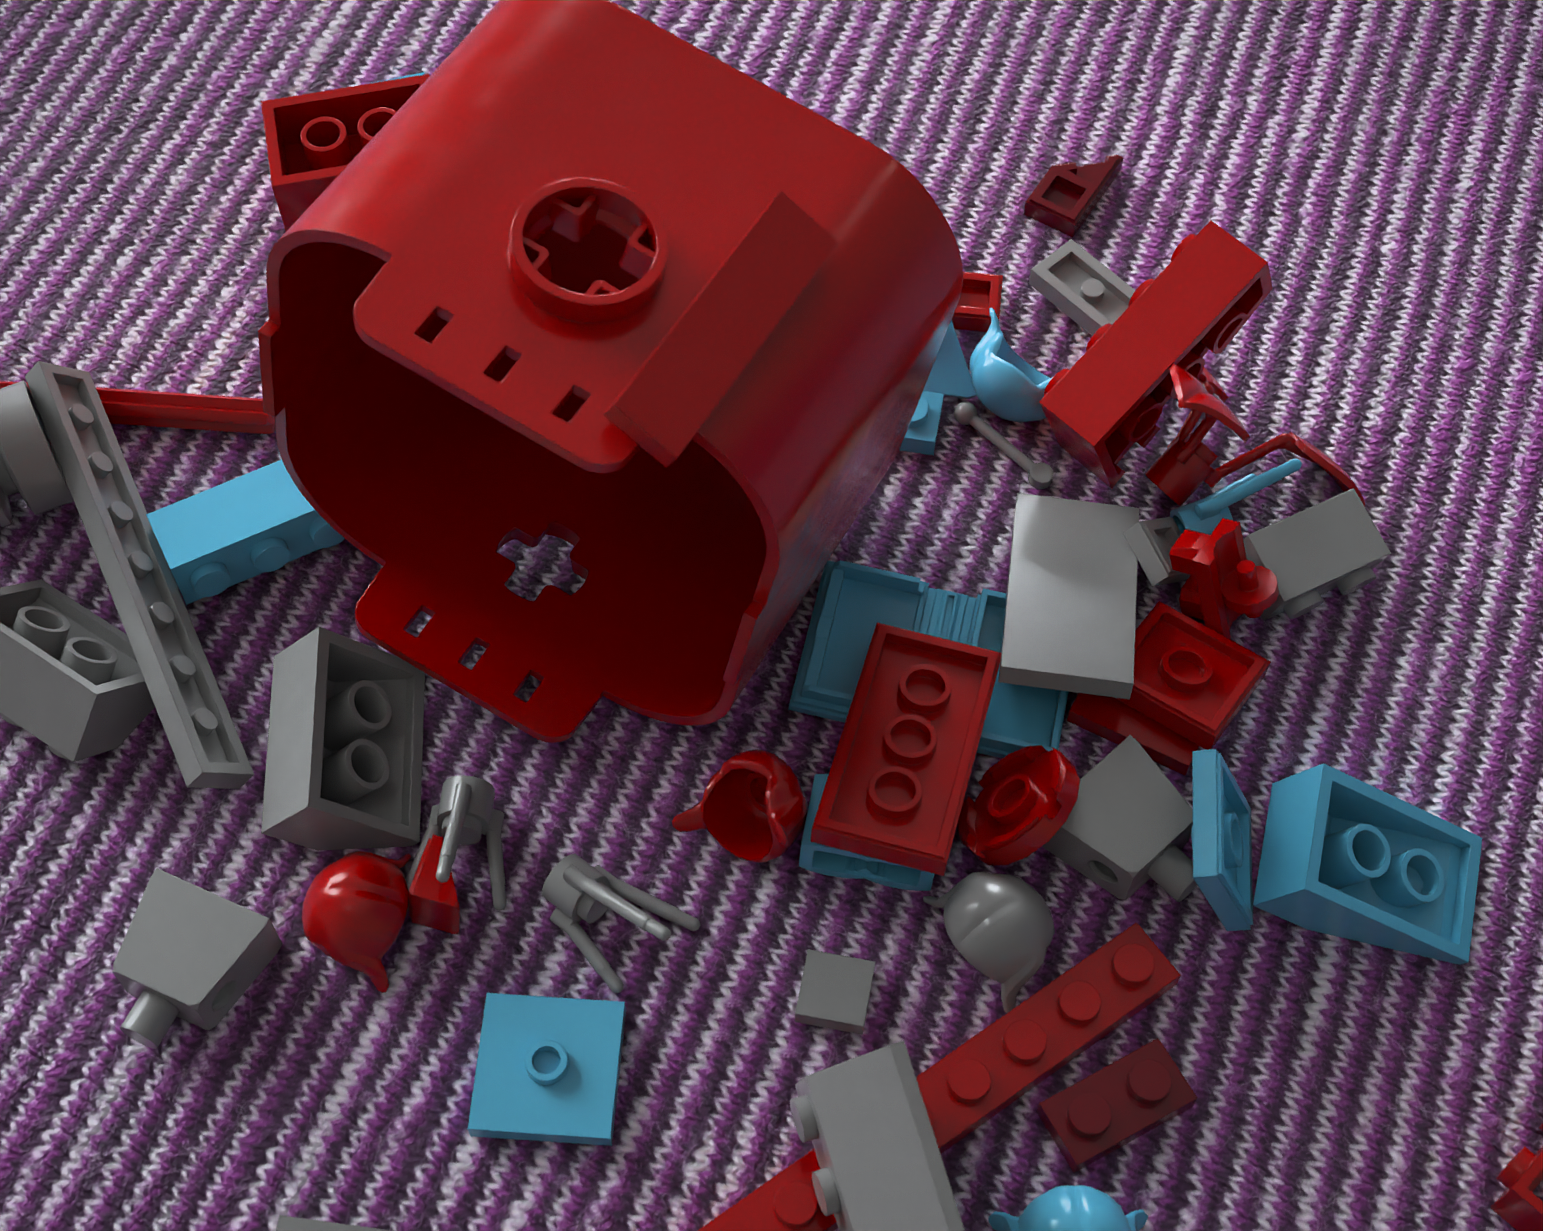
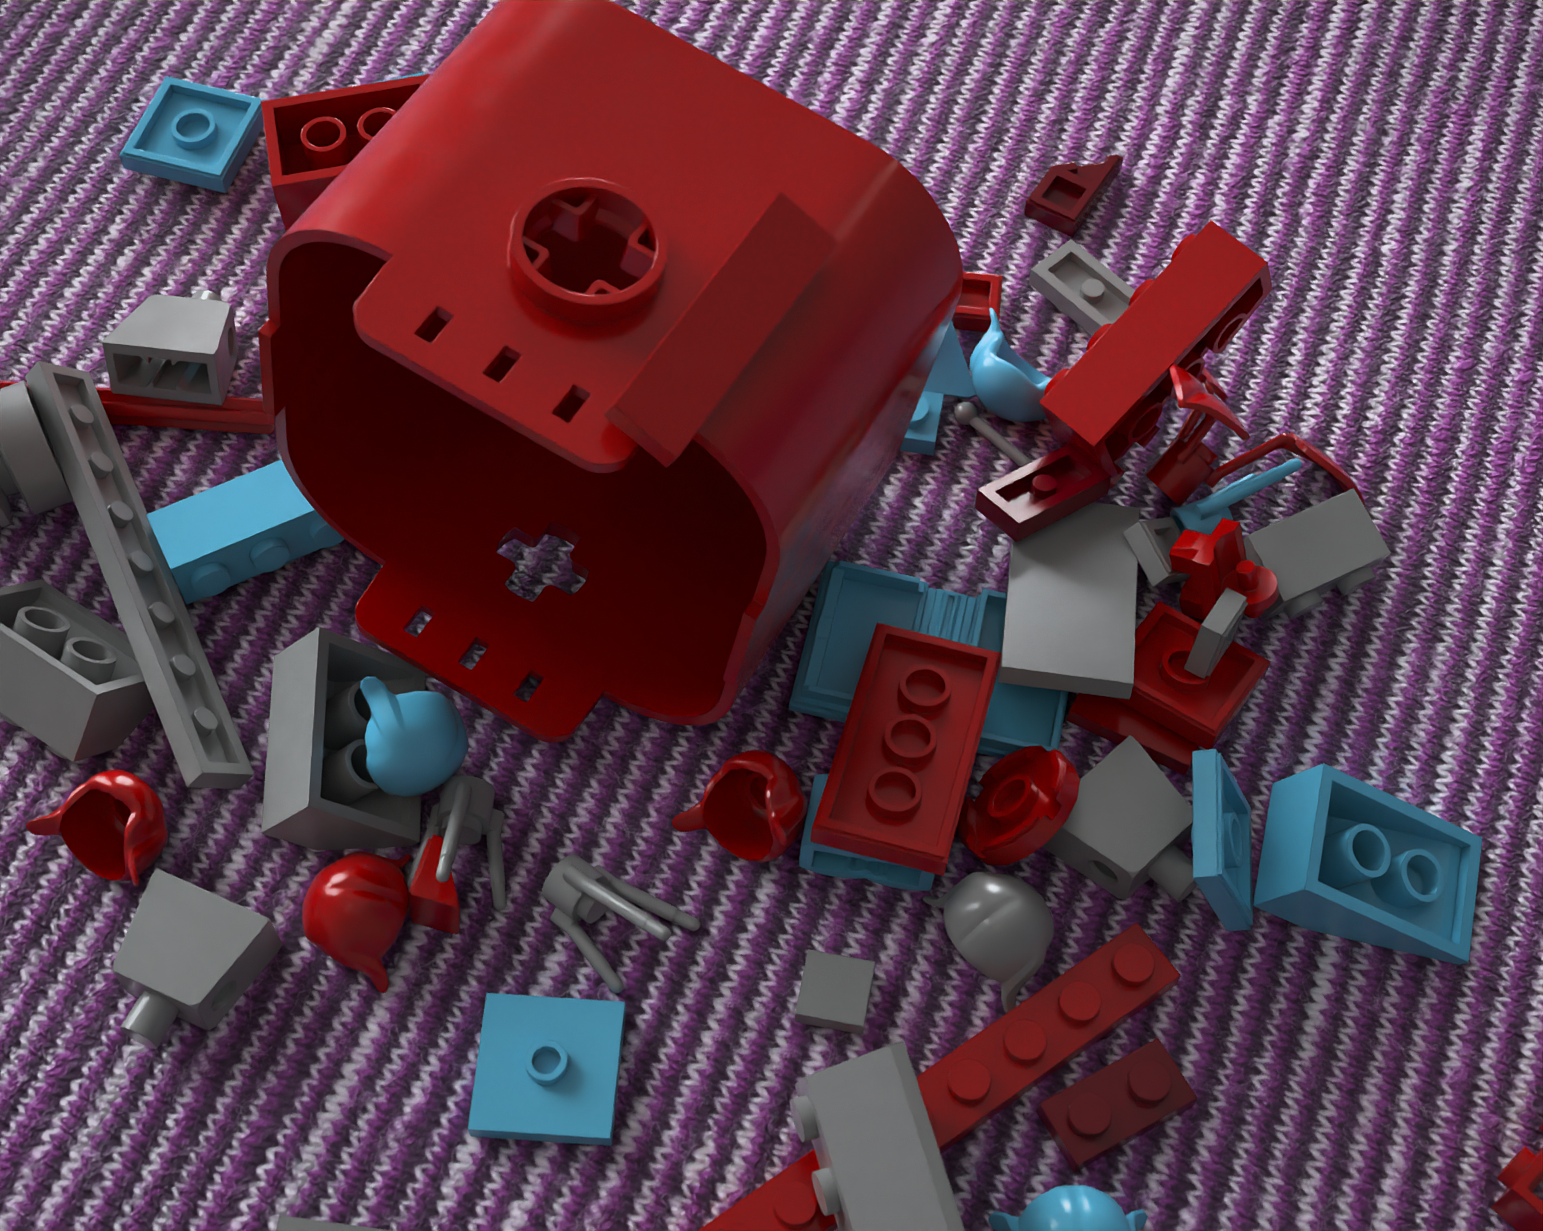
(99, 814): none -> red hair
(174, 349): none -> light grey torso
(194, 134): none -> medium azure plate
(412, 739): none -> medium azure hair
(1042, 492): none -> dark red plate
(1216, 633): none -> light grey tile

